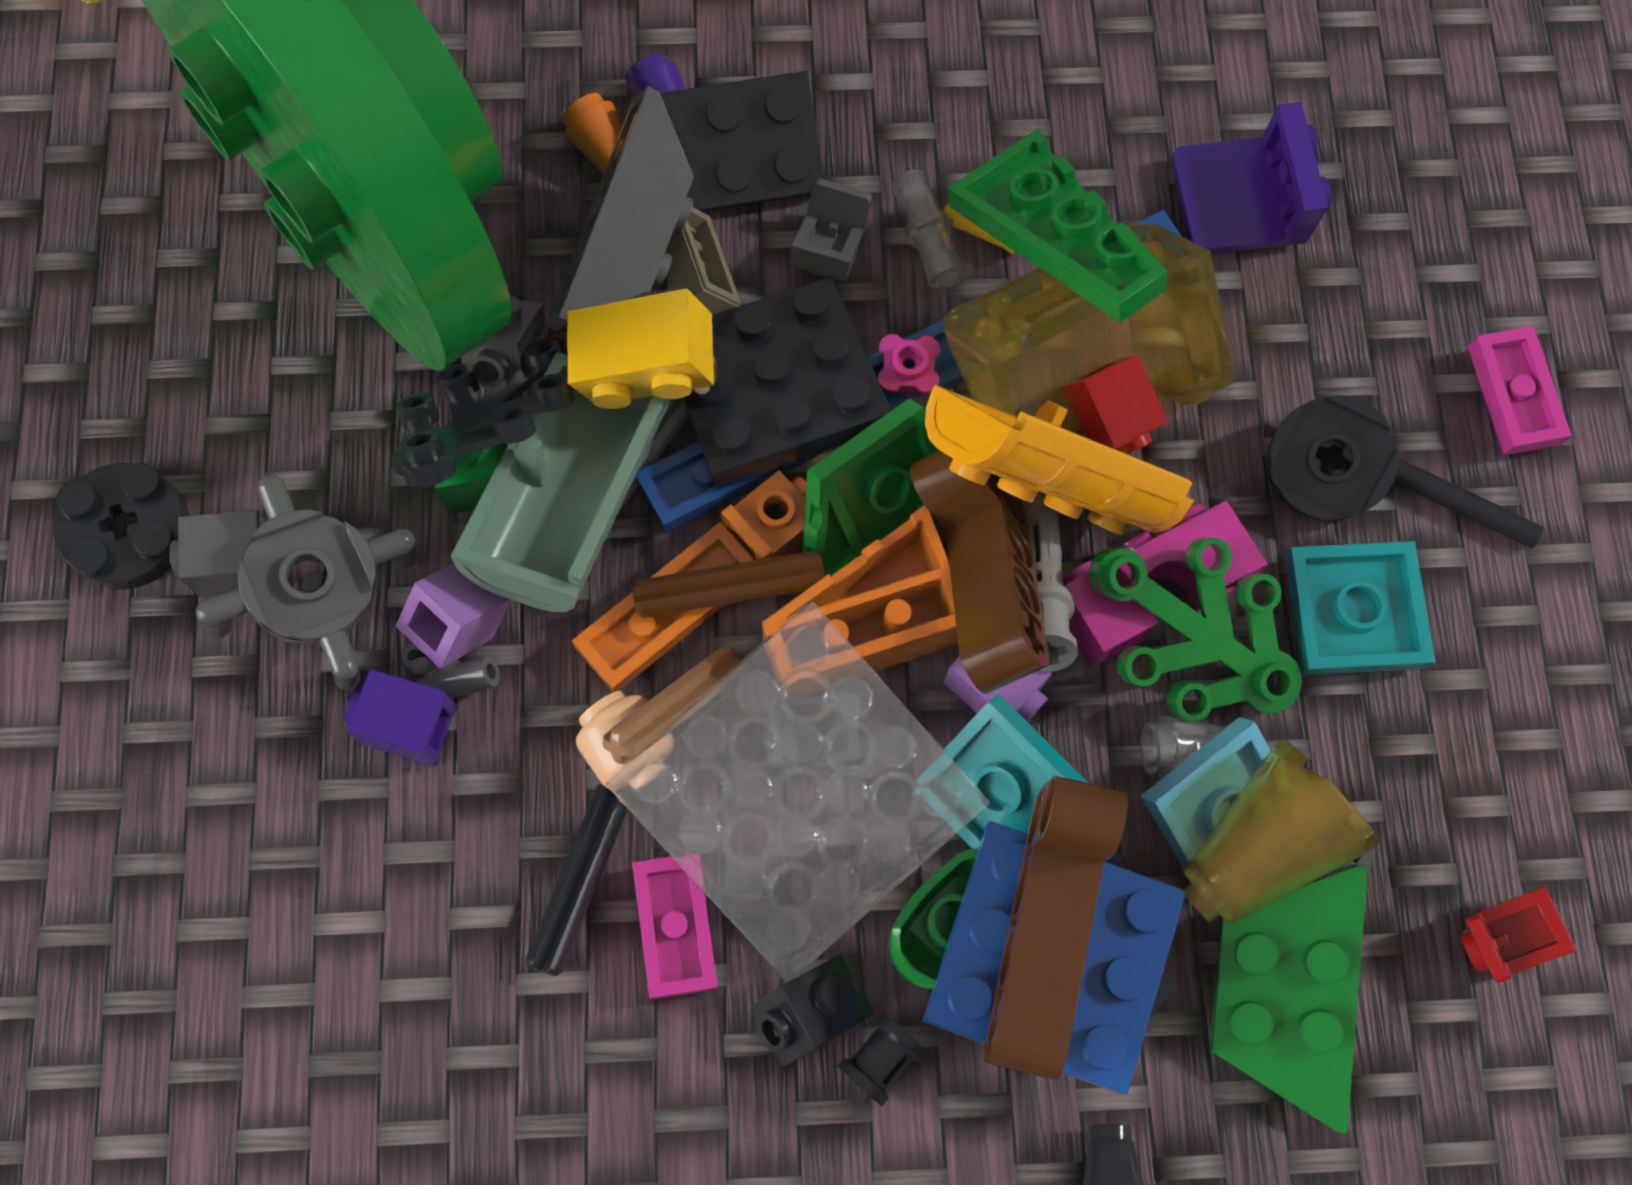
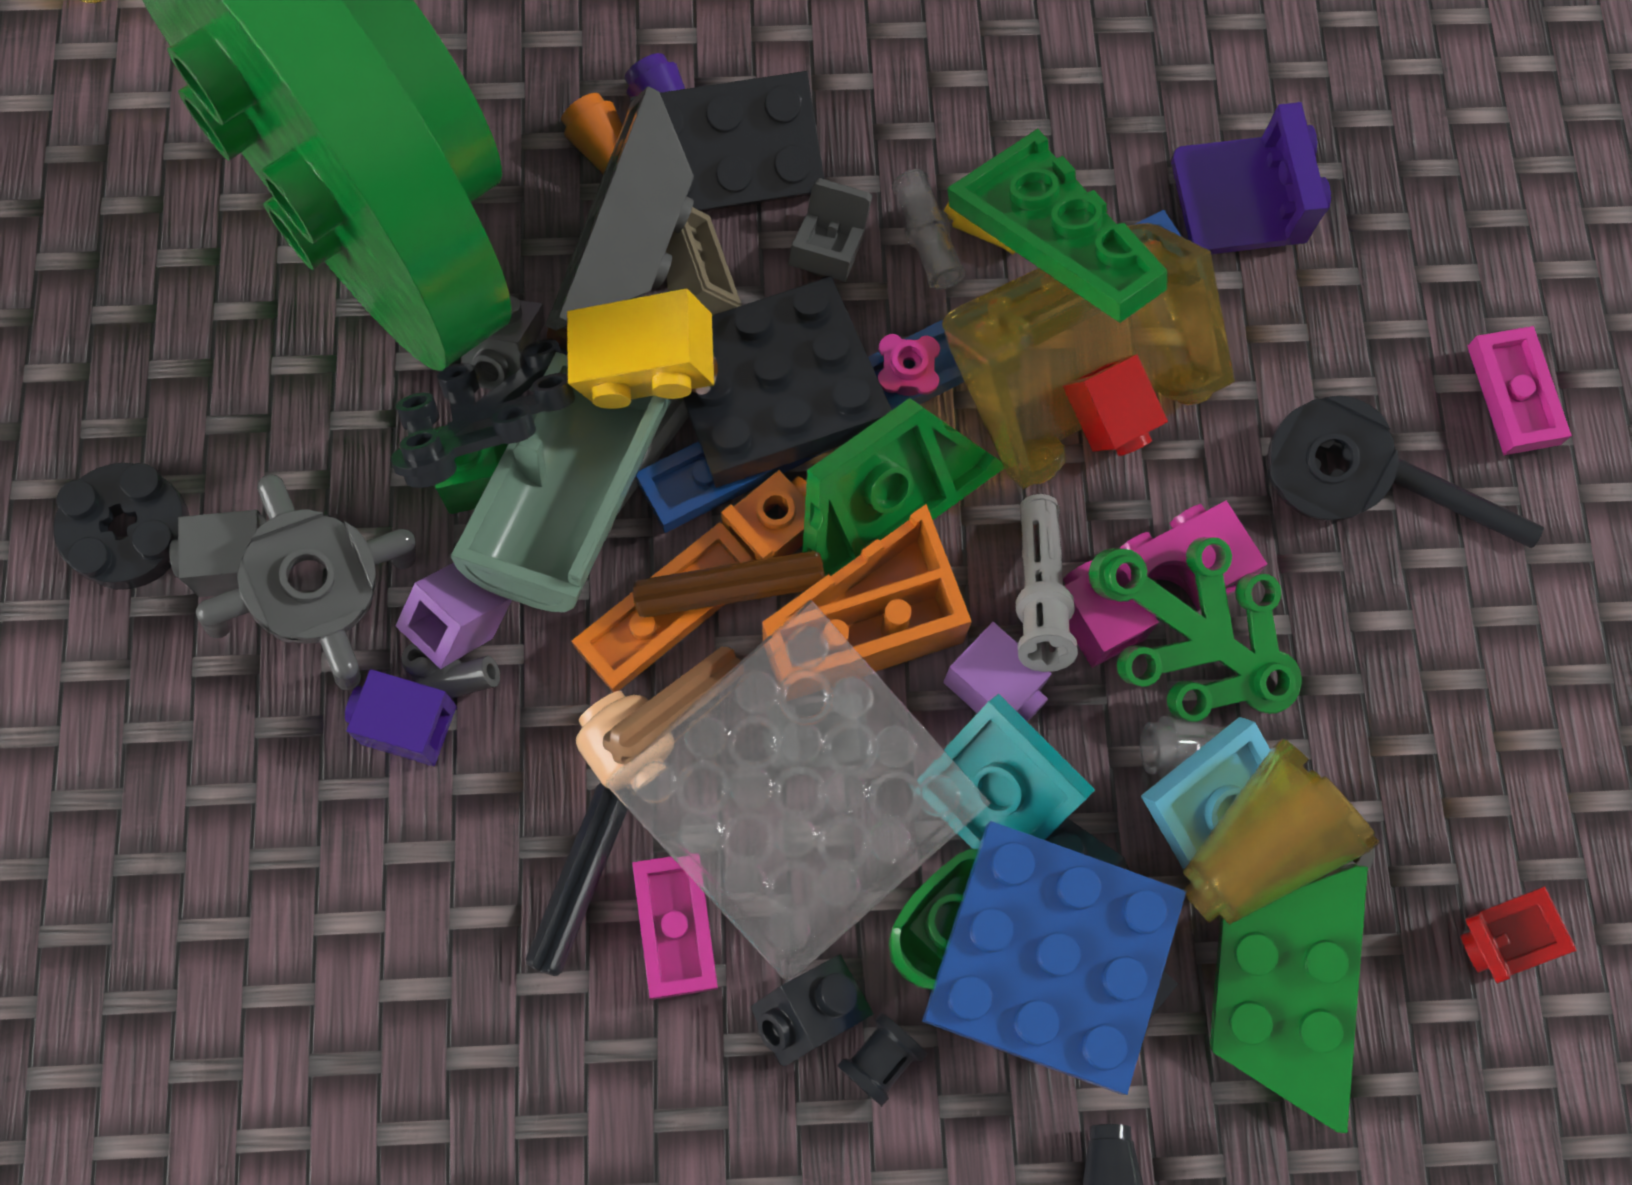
(990, 573): reddish brown beam -> none
(1043, 457): light orange container -> none
(1051, 924): reddish brown beam -> none
(1358, 608): teal plate -> none

